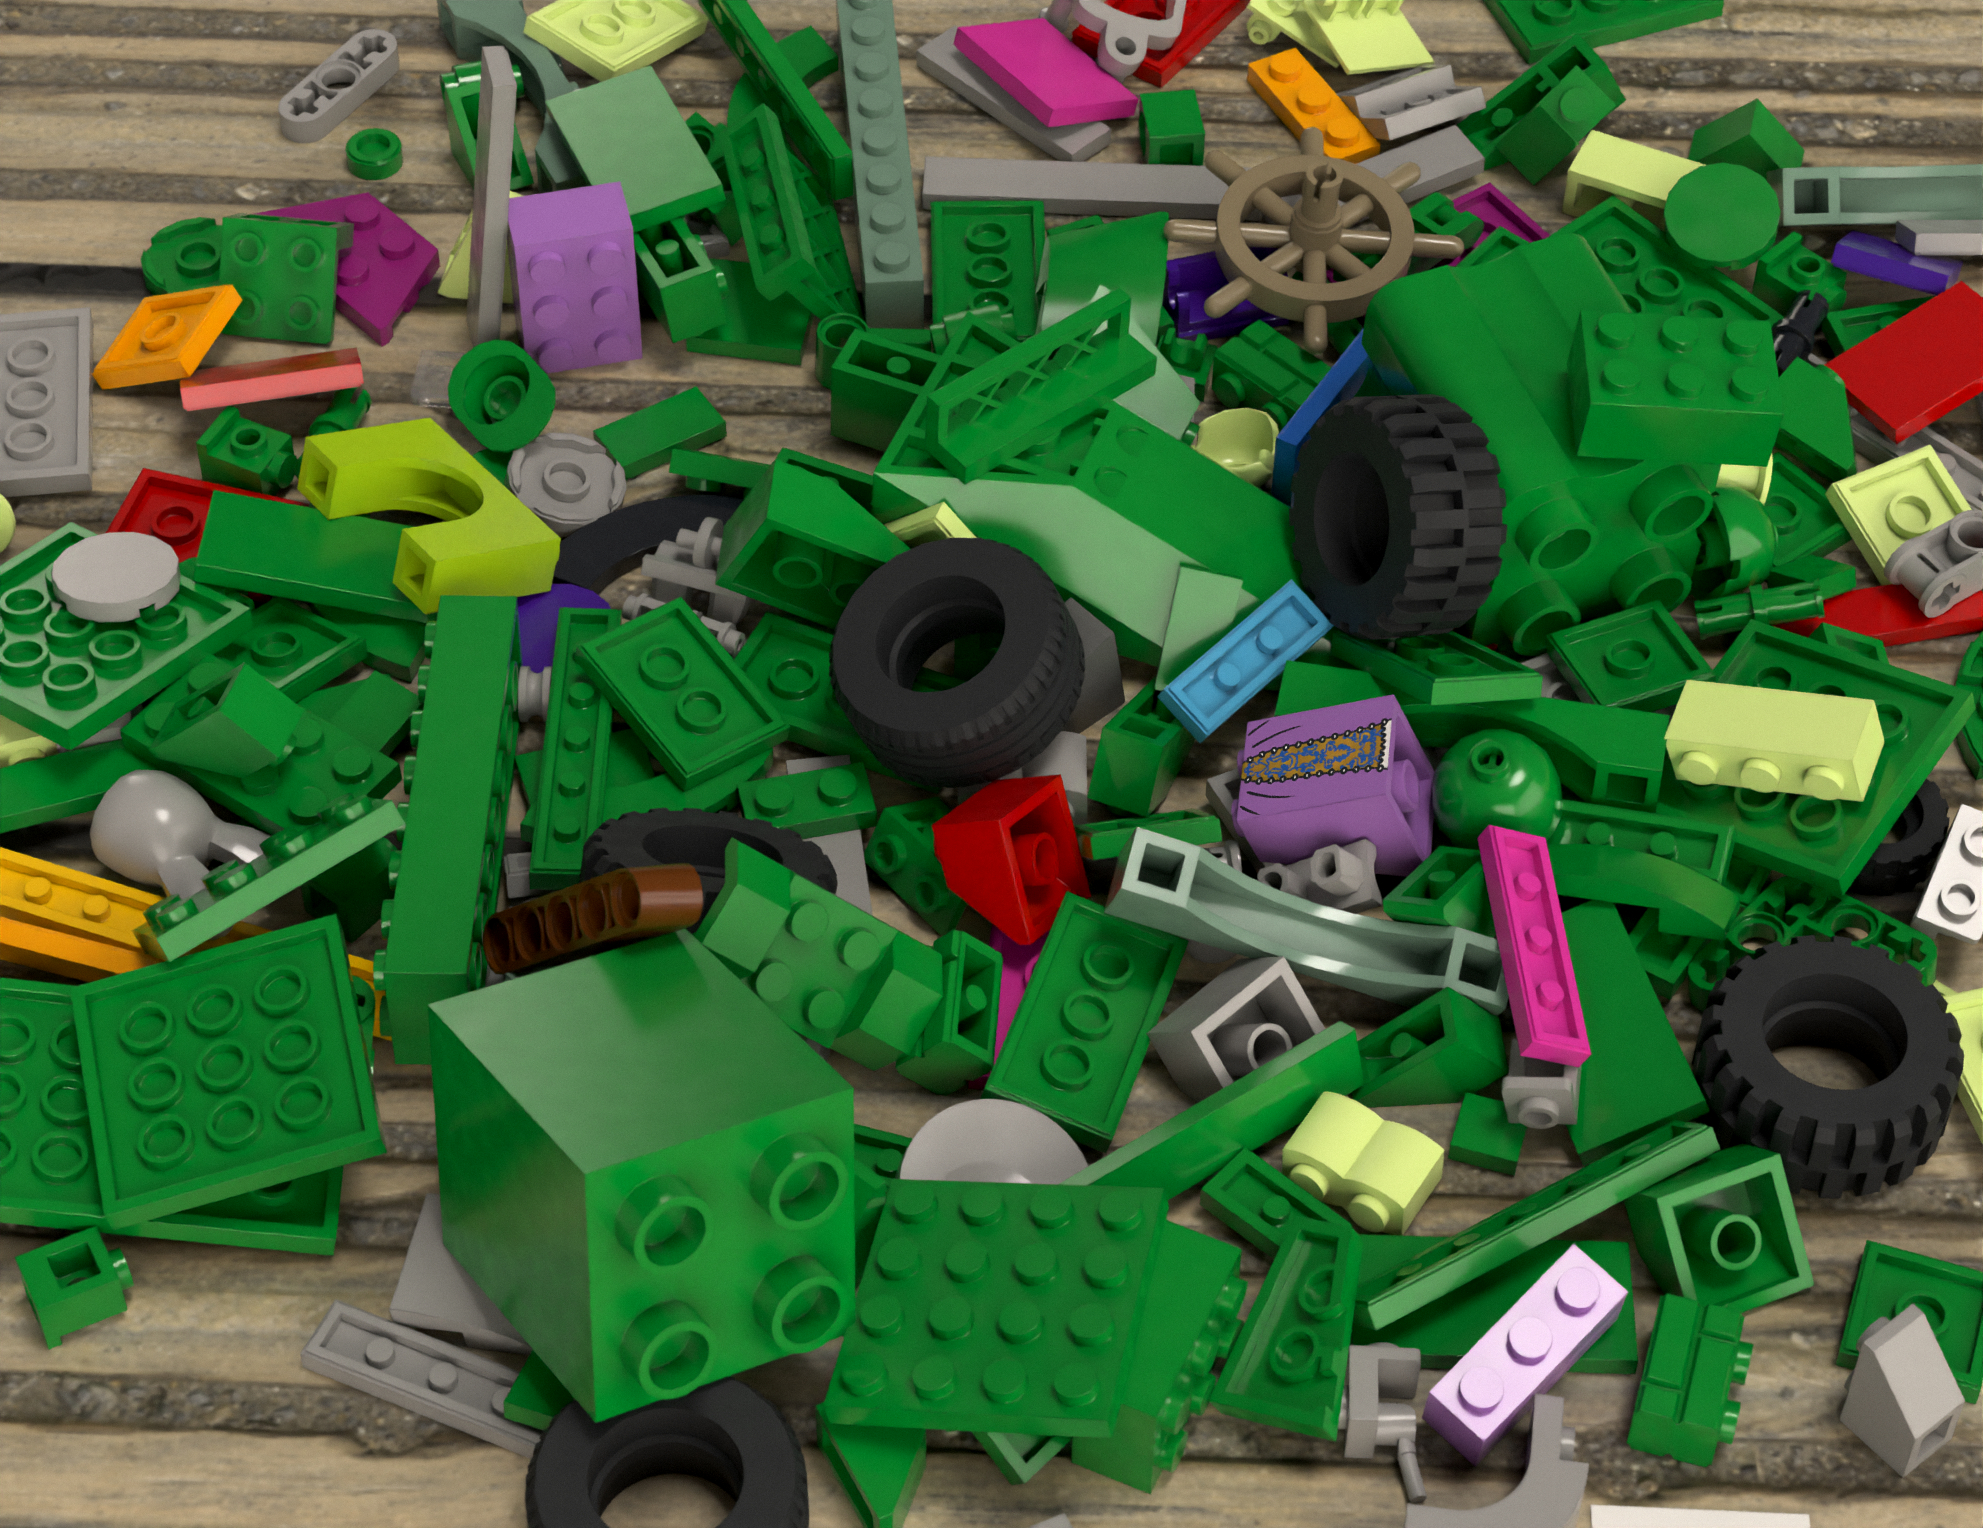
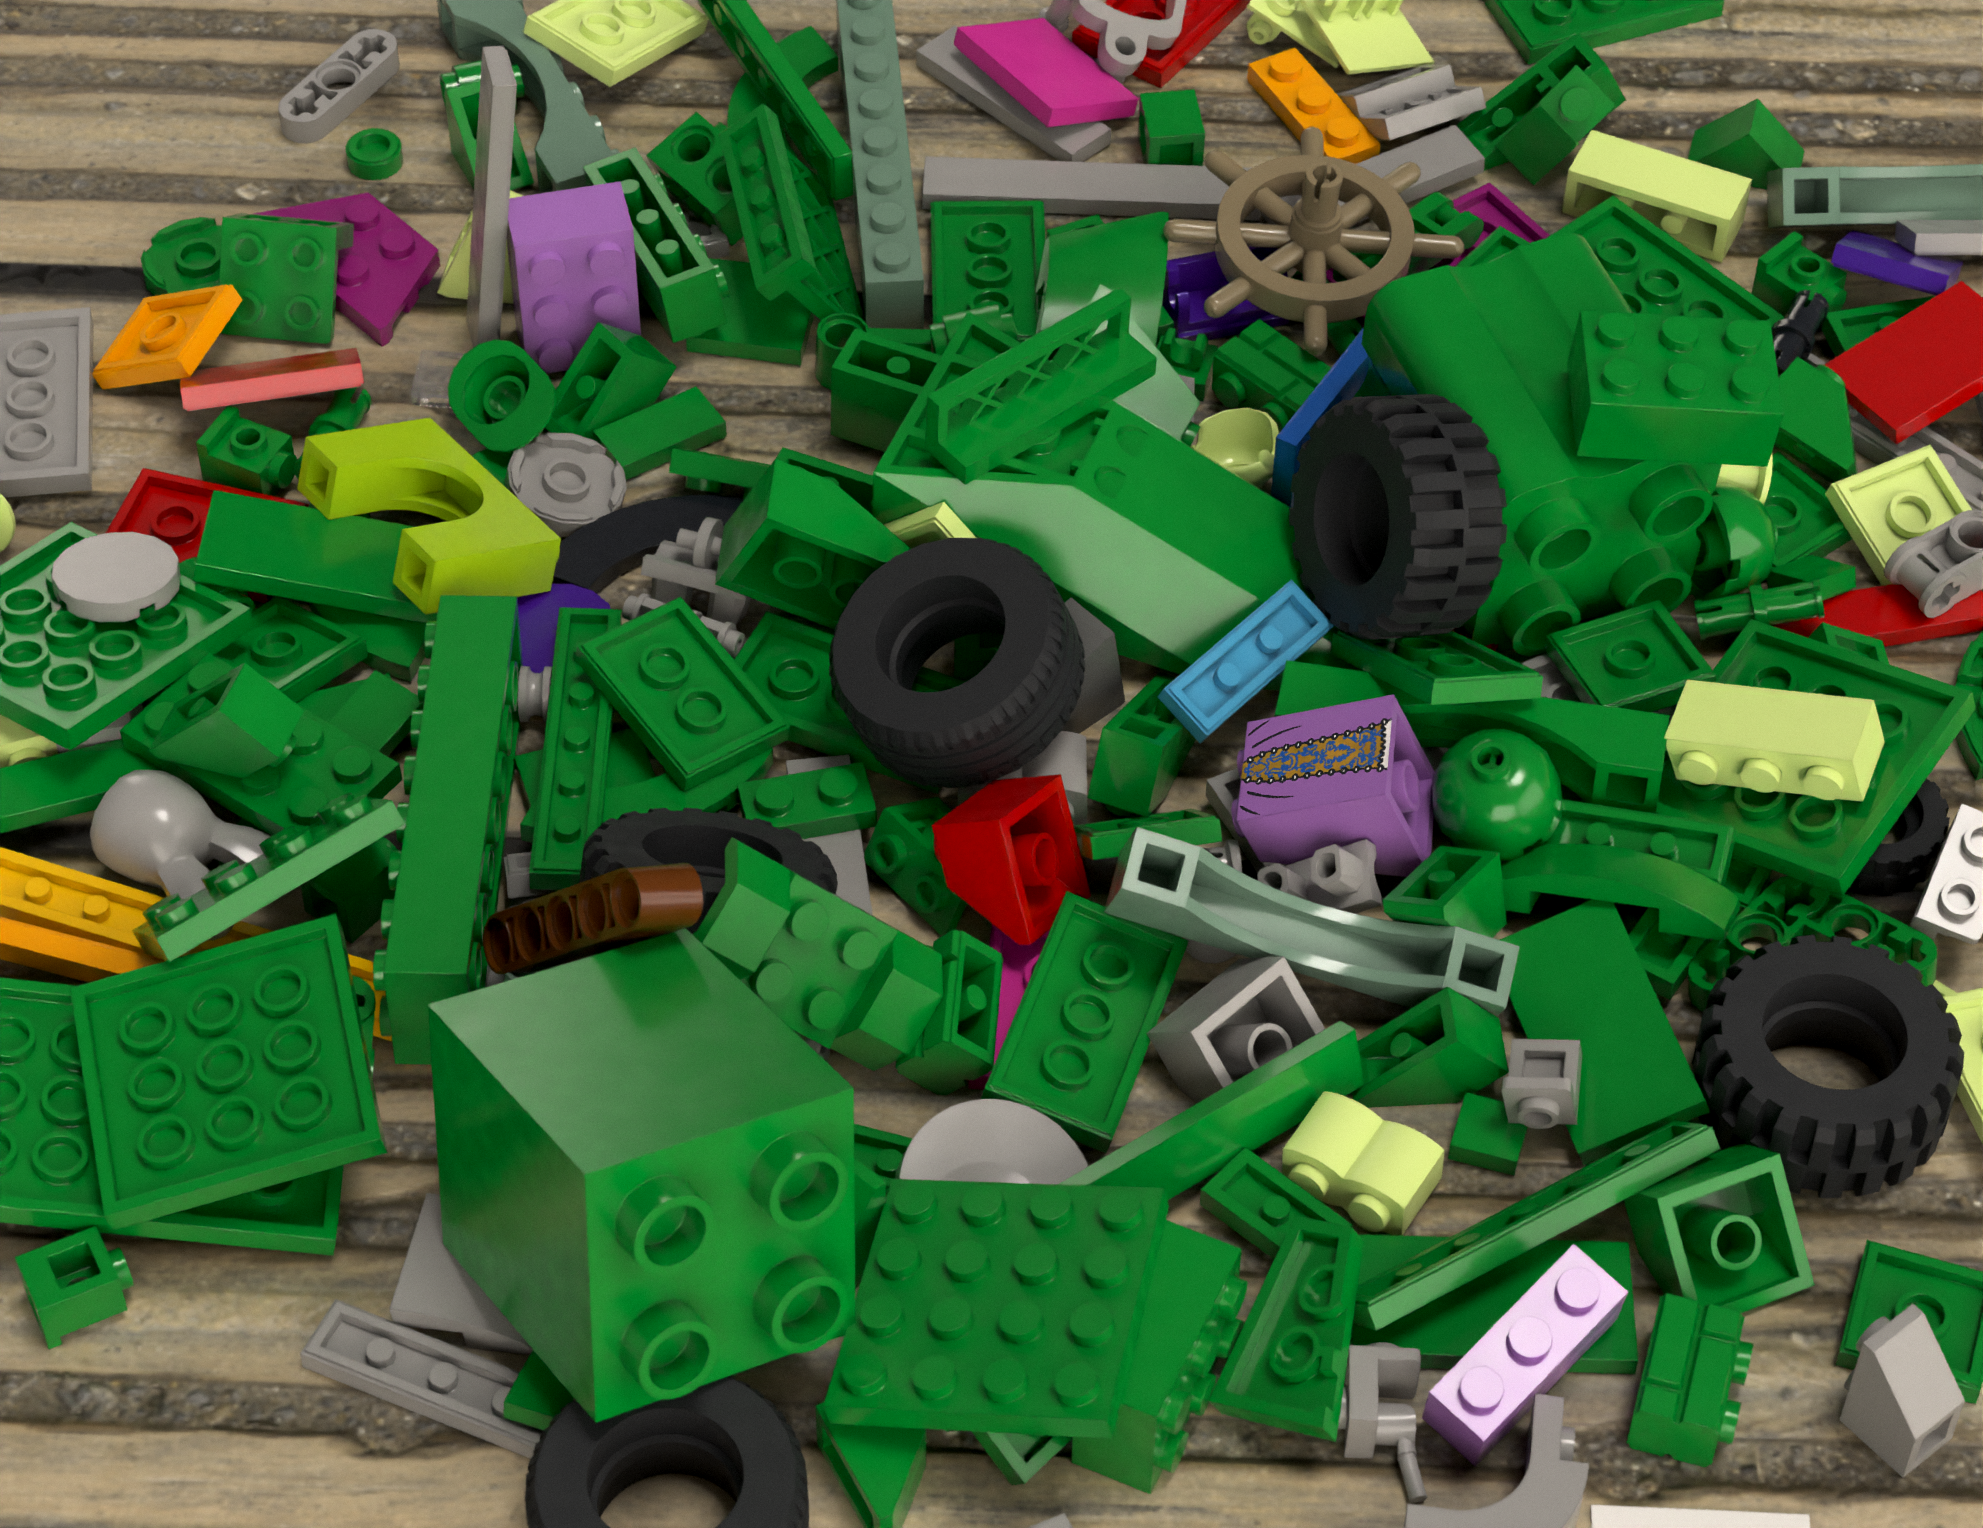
(608, 381): none -> green slope
(636, 136): tile -> none
(1198, 619): tile -> none
(1533, 947): dark pink tile -> none
(1721, 216): green tile -> none

